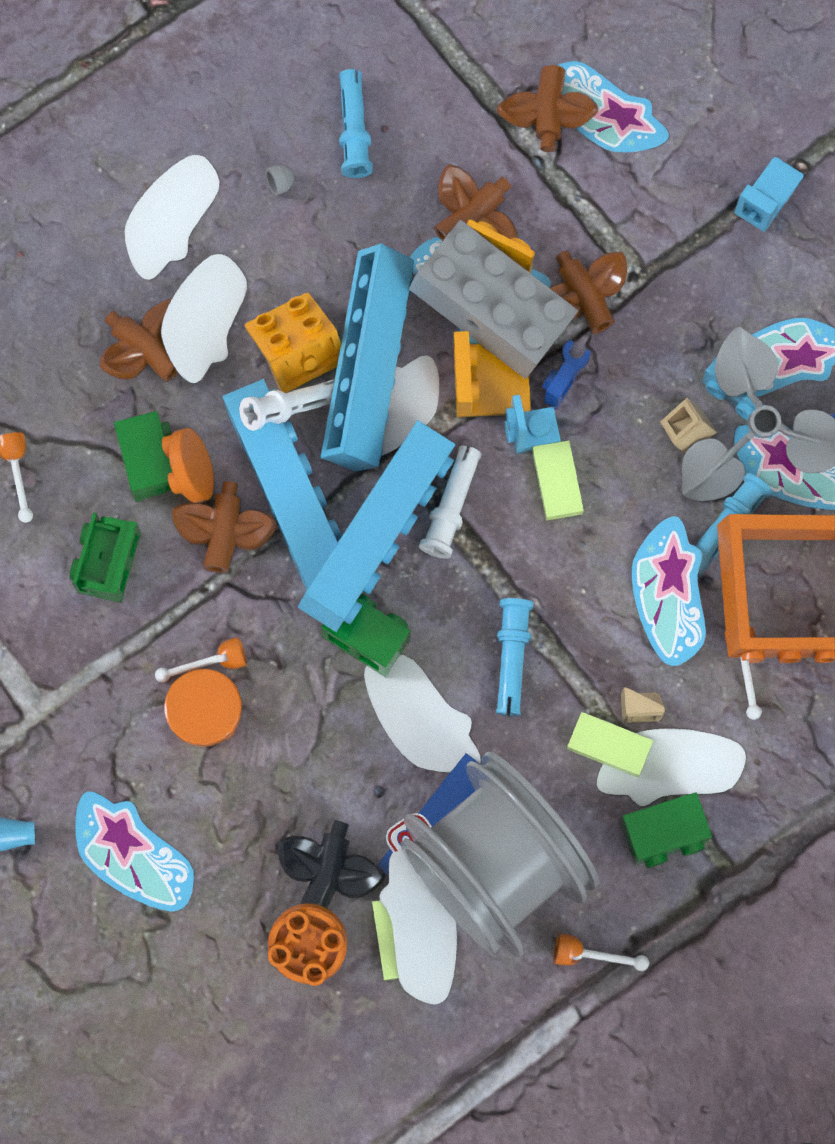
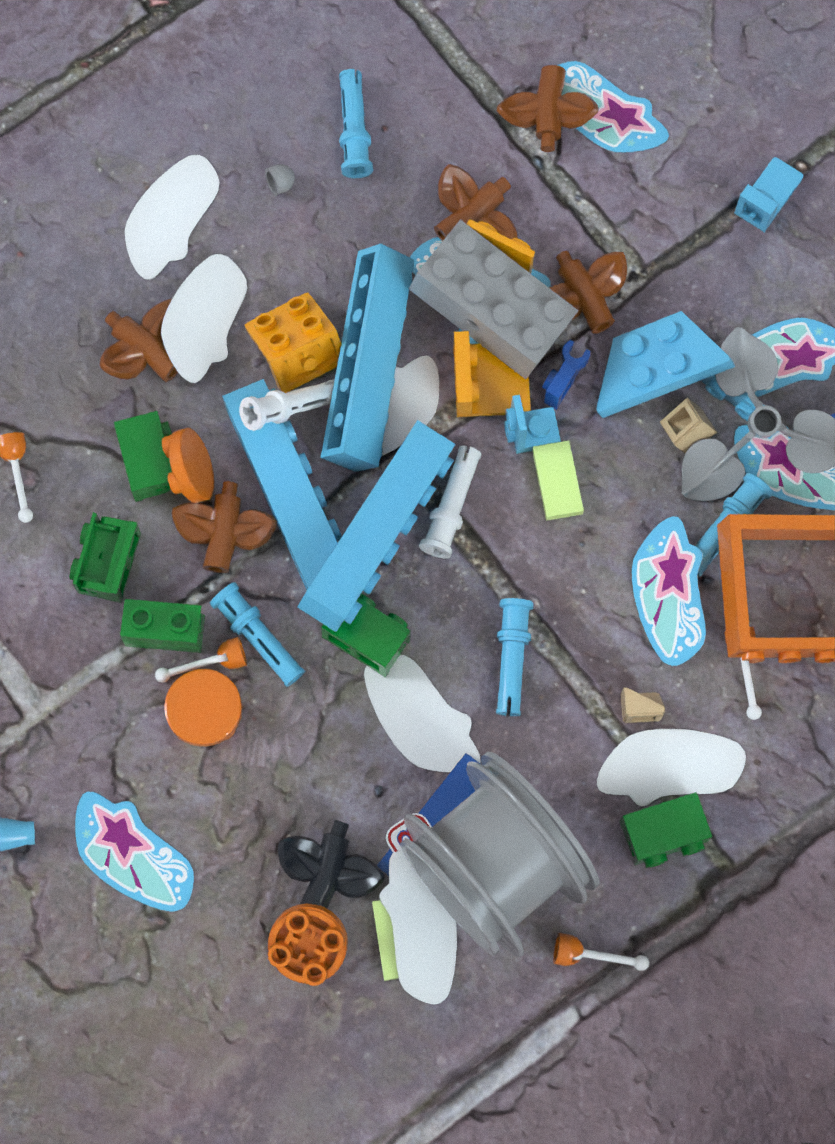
(162, 625): none -> green hinge
(246, 621): none -> medium azure pin
(610, 744): yellowish green tile -> none
(658, 361): none -> medium azure wing

